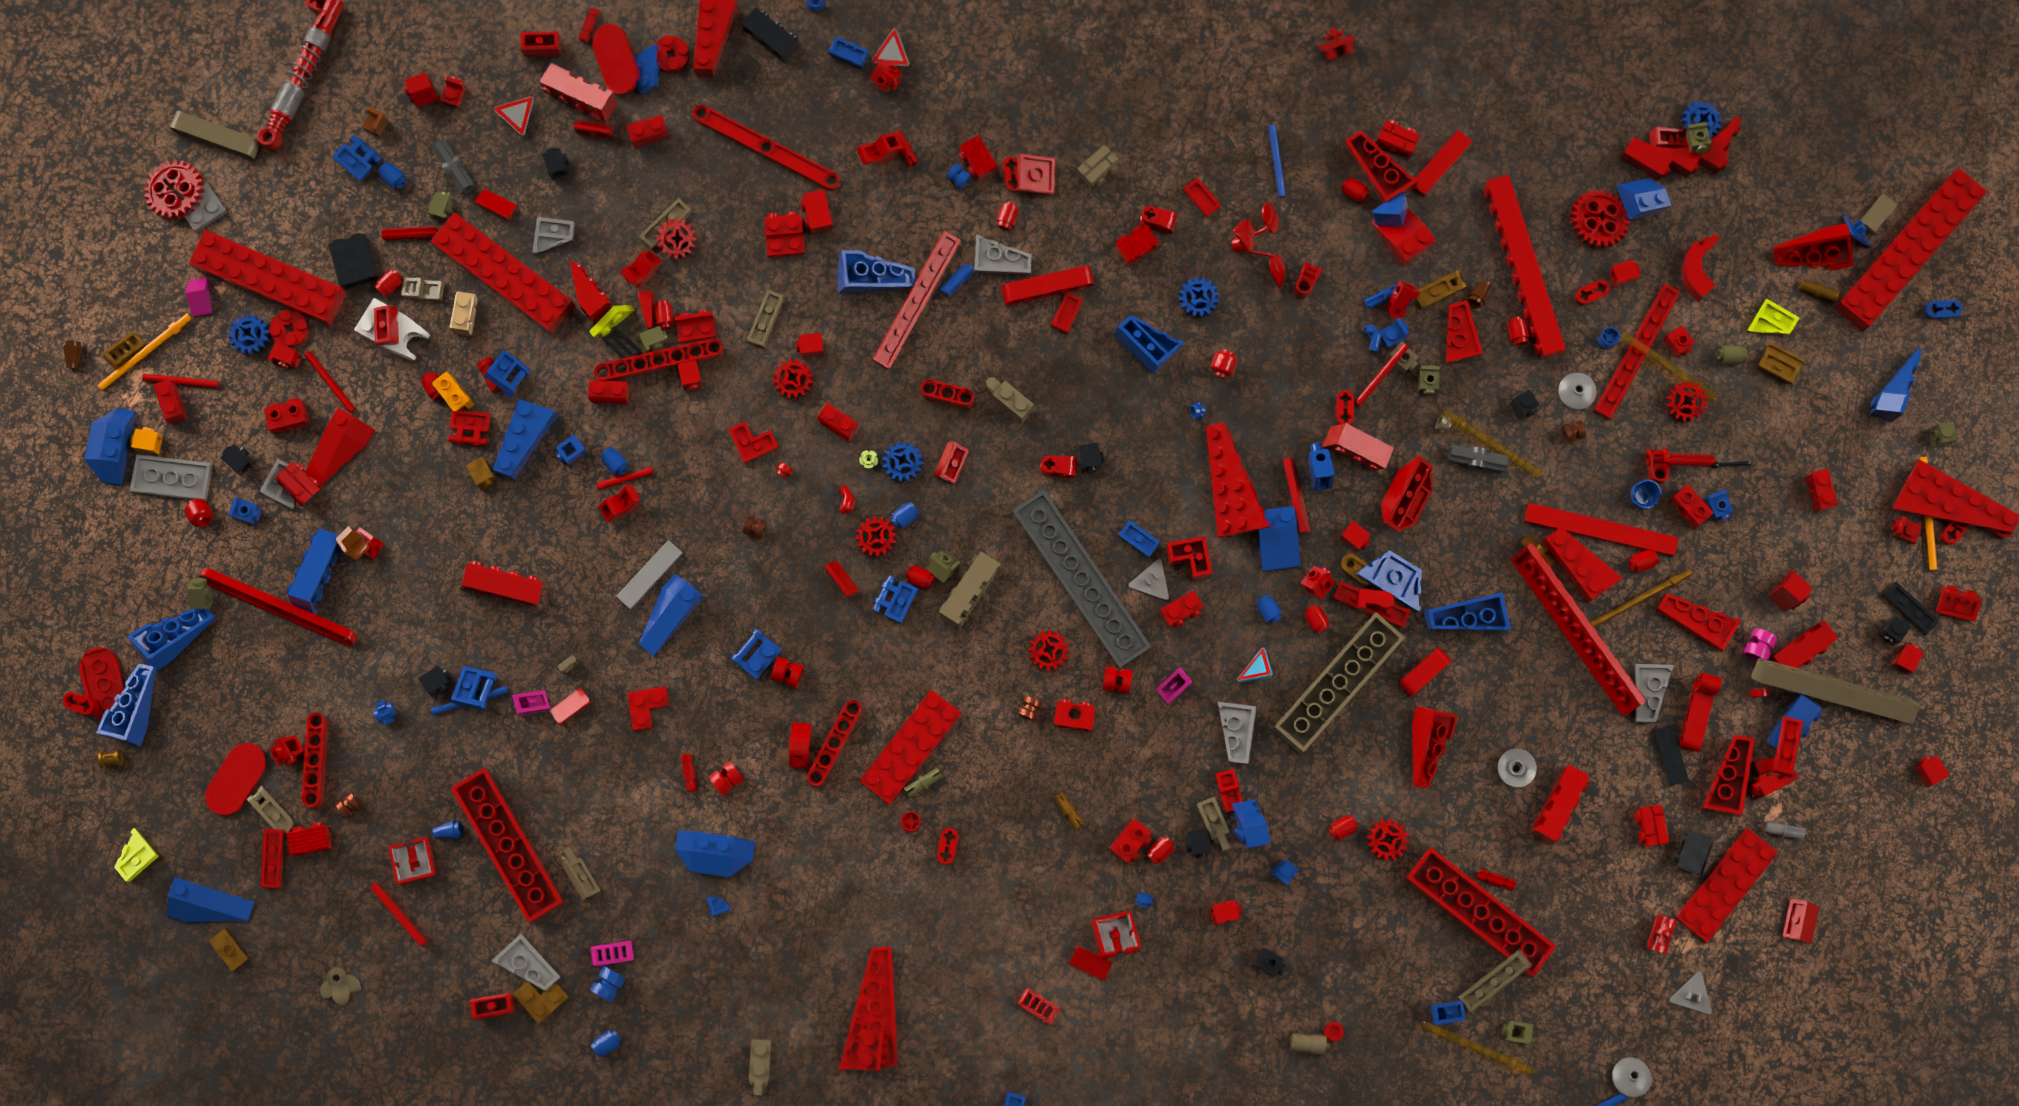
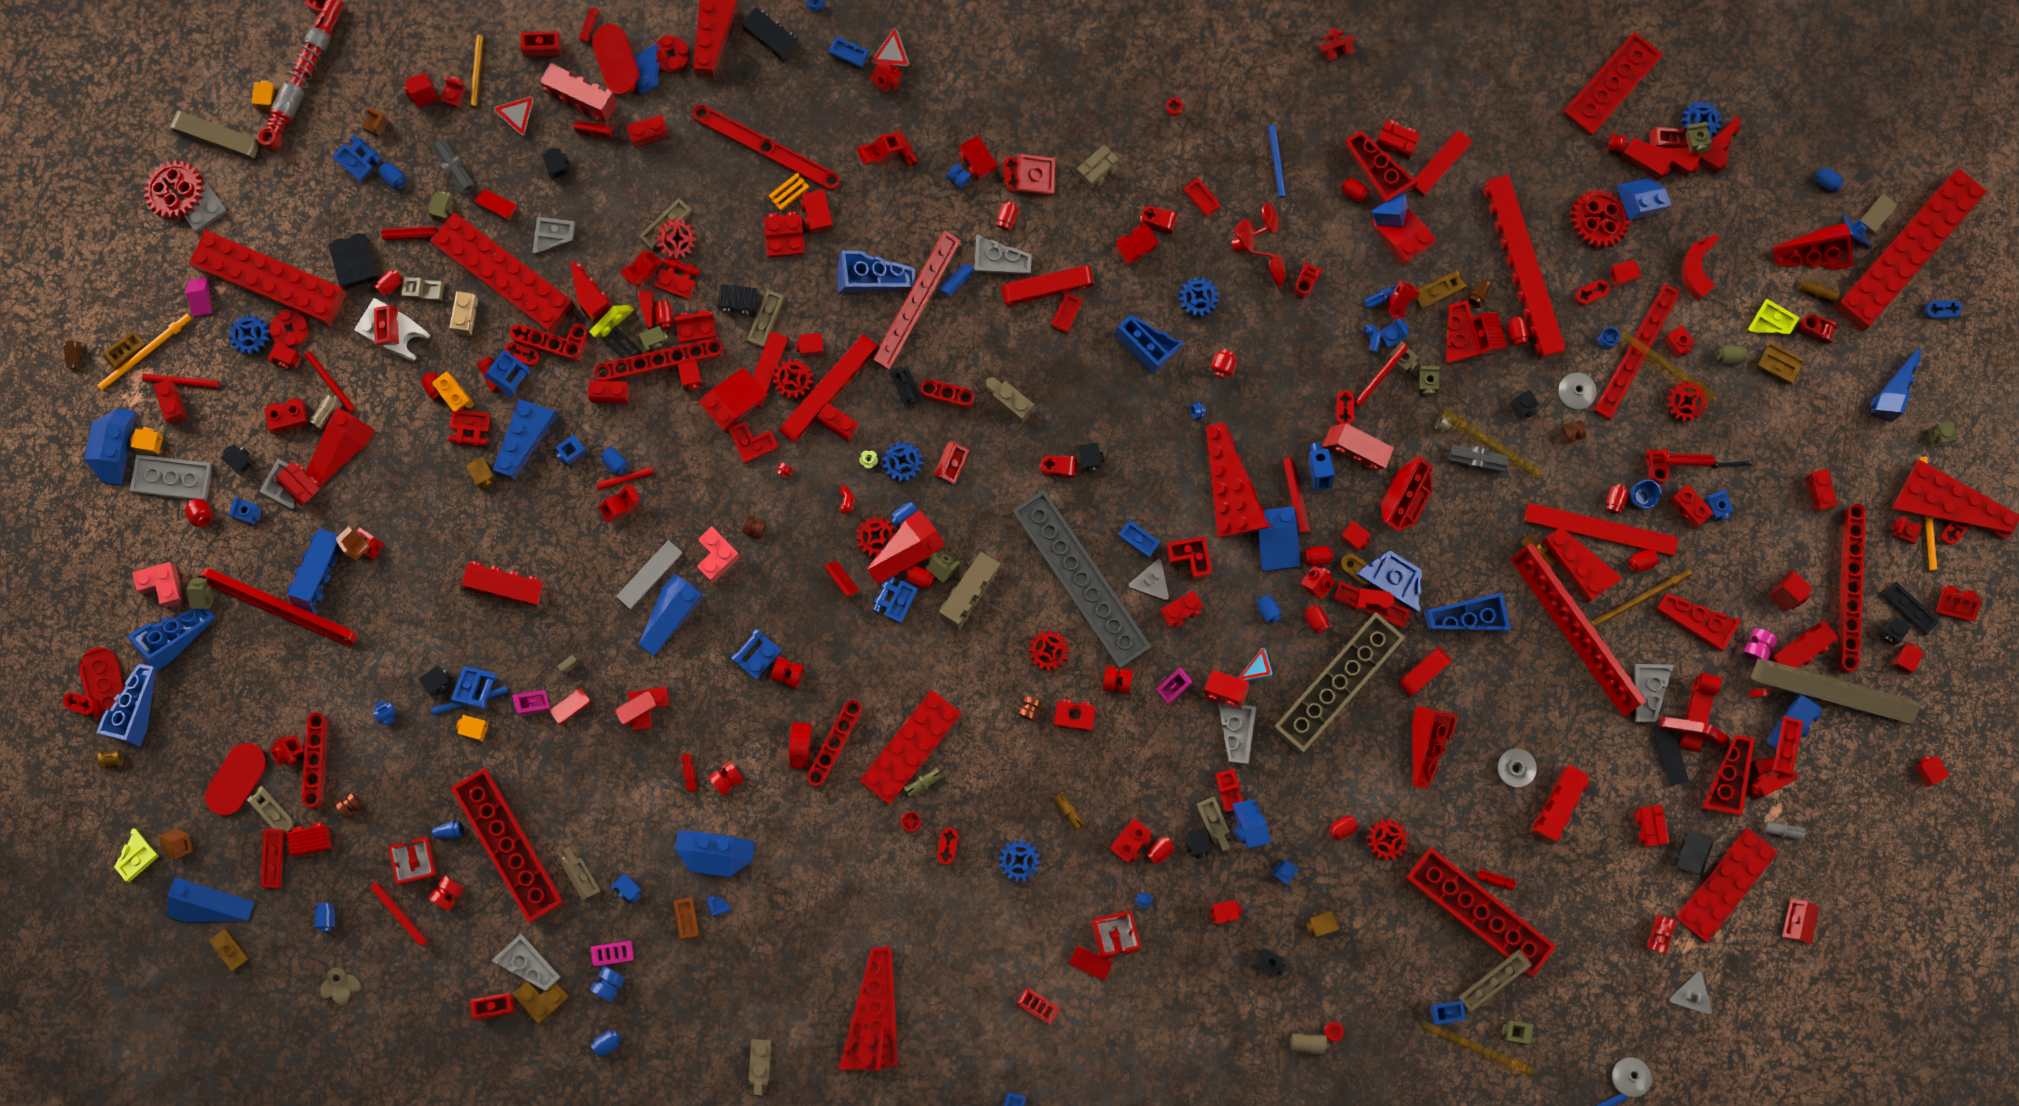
(164, 580): none -> coral brick
(175, 843): none -> dark orange panel
(263, 95): none -> light orange brick
(325, 412): none -> dark tan piece
(325, 917): none -> blue brick
(447, 886): none -> red wheel
(472, 728): none -> light orange brick
(476, 71): none -> pearl gold bar
(523, 350): none -> red beam
(548, 339): none -> red beam
(627, 889): none -> blue brick
(636, 708): none -> slope
(676, 284): none -> red plate
(686, 918): none -> dark orange plate
(721, 555): none -> coral brick
(733, 399): none -> red slope
(738, 299): none -> black brick
(769, 360): none -> red tile
(784, 186): none -> light orange tile
(828, 388): none -> red beam
(906, 386): none -> black hinge
(911, 544): none -> red wedge
(1013, 853): none -> blue gear
(1178, 103): none -> red bush
(1226, 690): none -> red brick
(1318, 555): none -> red brick
(1322, 924): none -> pearl gold brick
(1489, 333): none -> red brick
(1613, 83): none -> red plate
(1616, 143): none -> red wheel
(1617, 498): none -> red brick
(1702, 729): none -> red beam
(1821, 328): none -> red piece
(1829, 179): none -> blue brick
(1847, 596): none -> red beam

